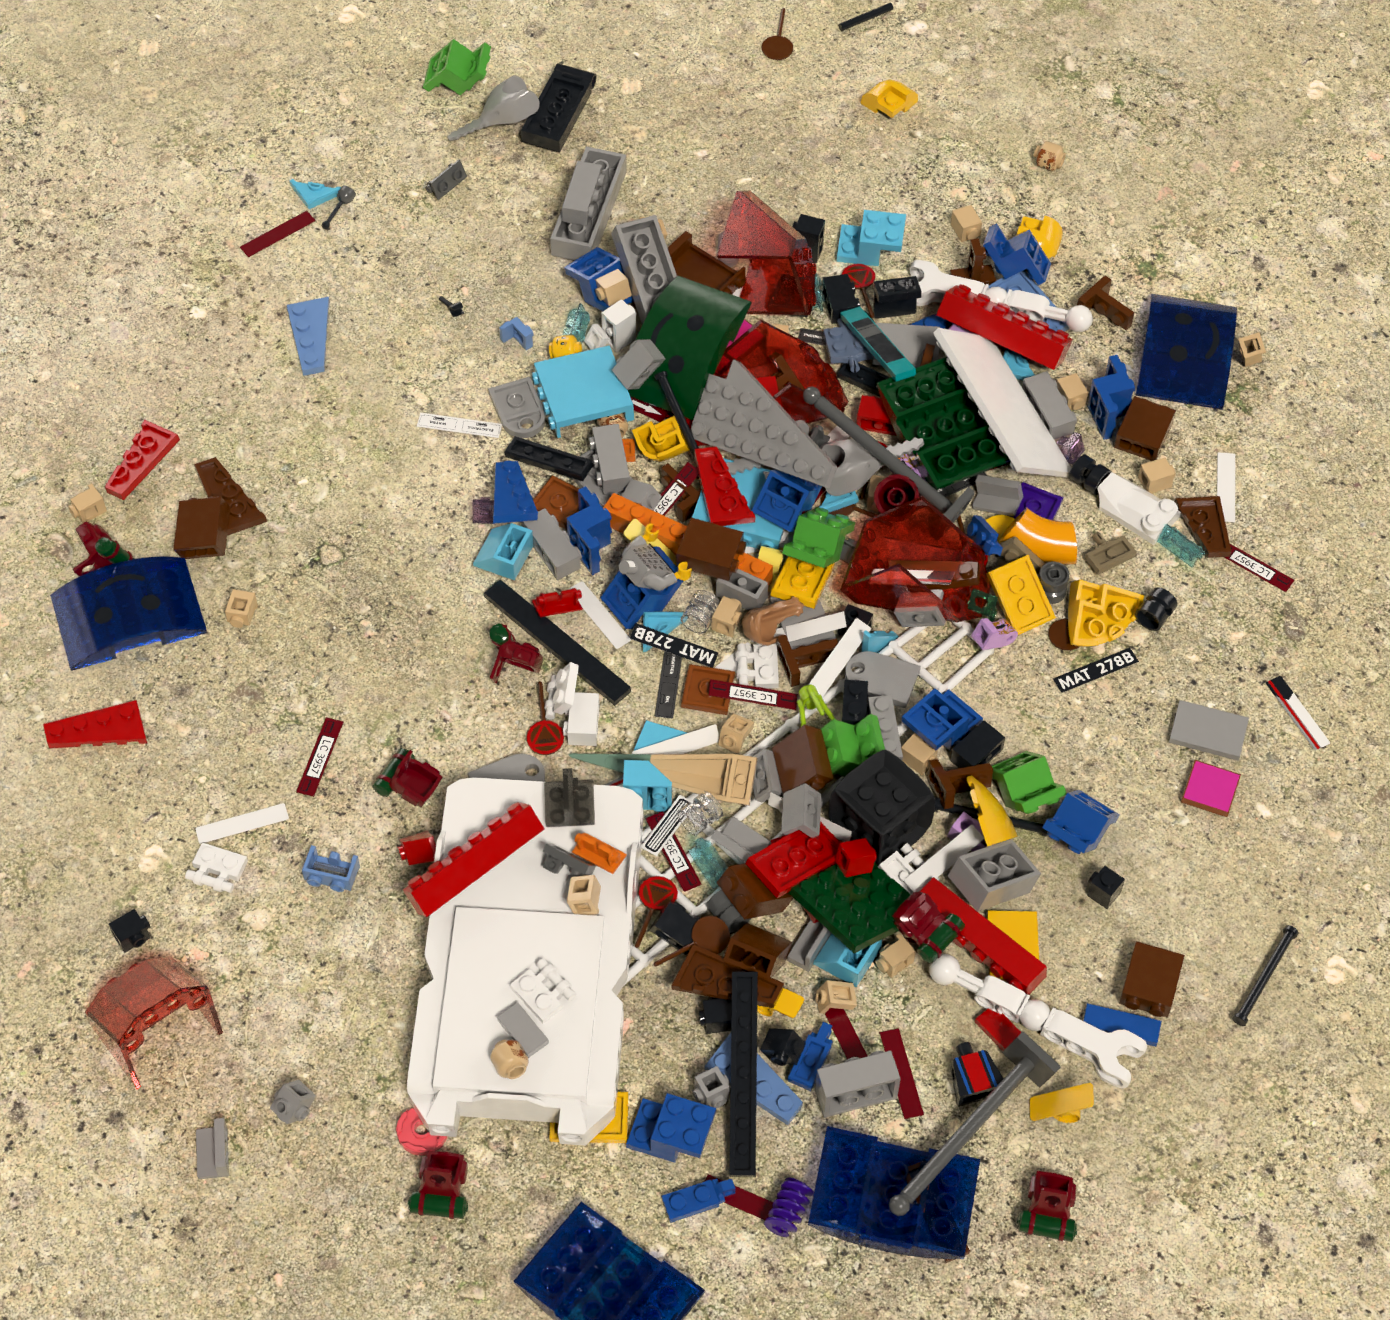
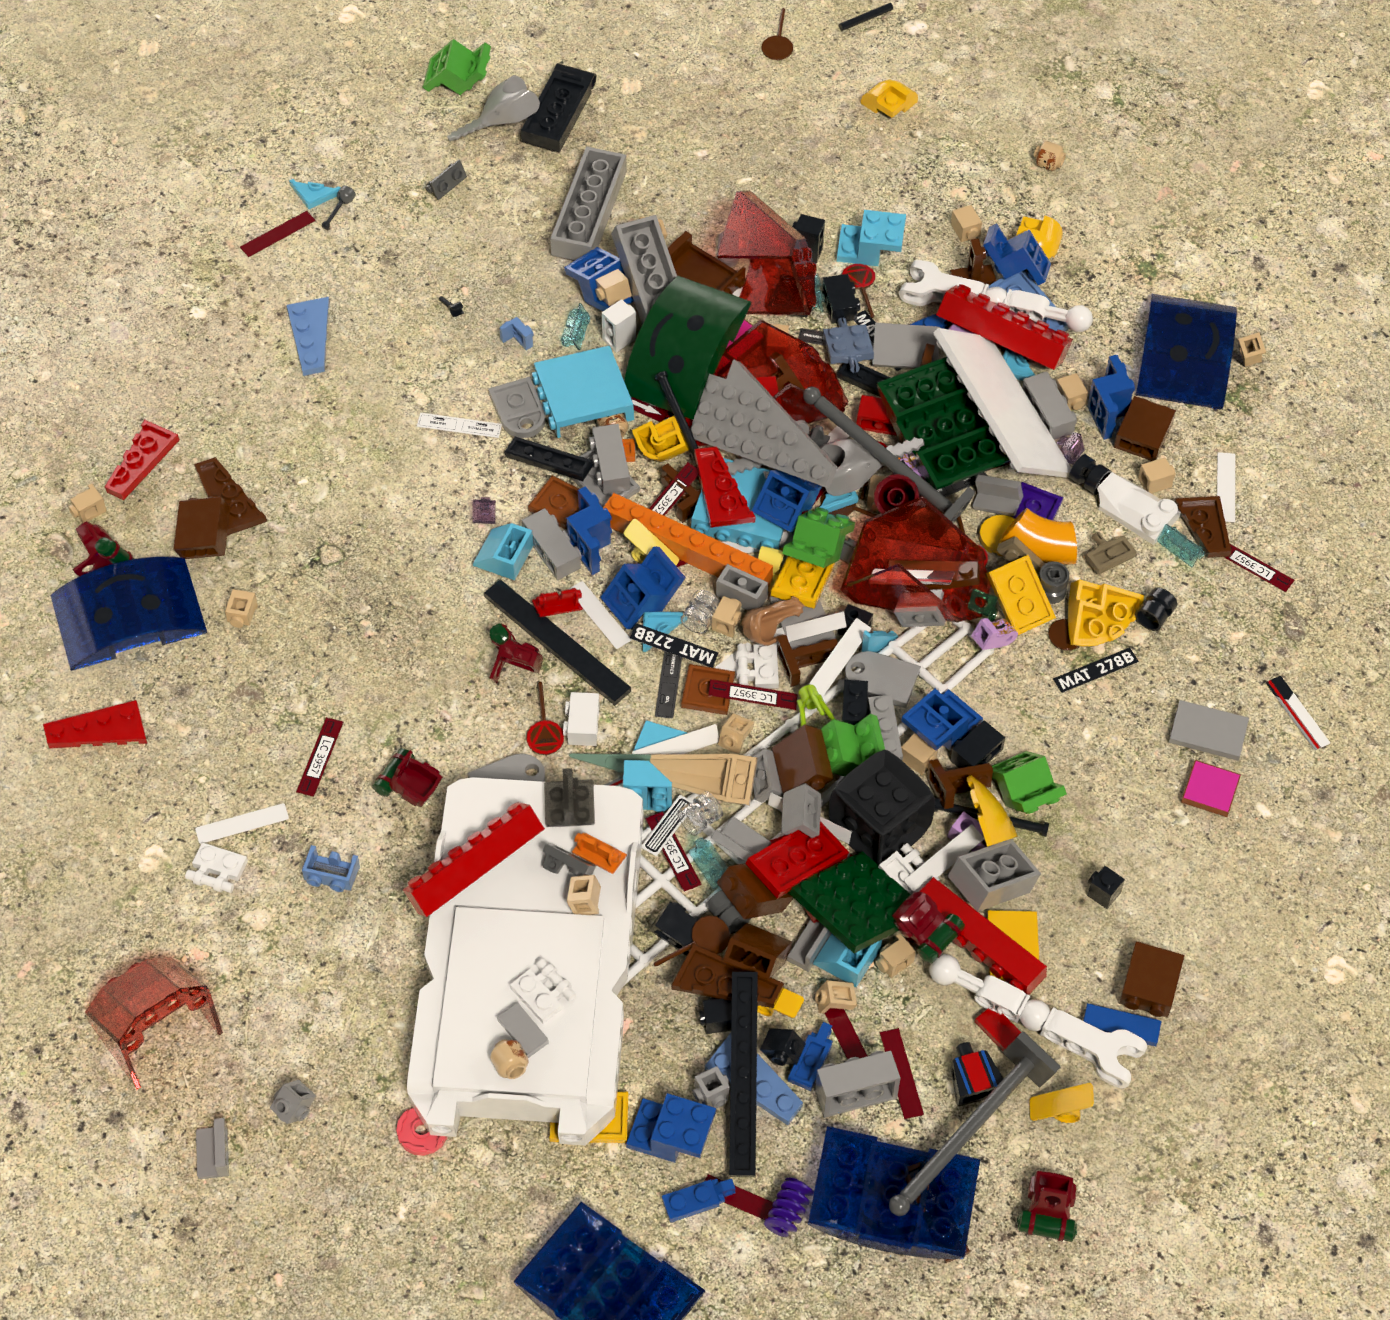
(130, 930): black brick -> none
(417, 848): red slope -> none
(440, 1186): dark red piece -> none
(512, 495): blue wing -> none
(561, 691): white plate -> none
(564, 346): yellow head -> none
(583, 193): light grey brick -> none
(596, 337): white tile -> none
(638, 363): light grey brick -> none
(642, 494): light grey brick -> none
(647, 567): light grey torso -> none
(655, 894): piece -> none
(711, 549): reddish brown brick -> none
(855, 857): red brick -> none
(878, 344): tile -> none
(896, 297): black bracket -> none
(984, 536): blue hinge -> none
(1080, 822): blue bracket -> none
(1099, 299): reddish brown bracket -> none
(1241, 1017): black bar -> none

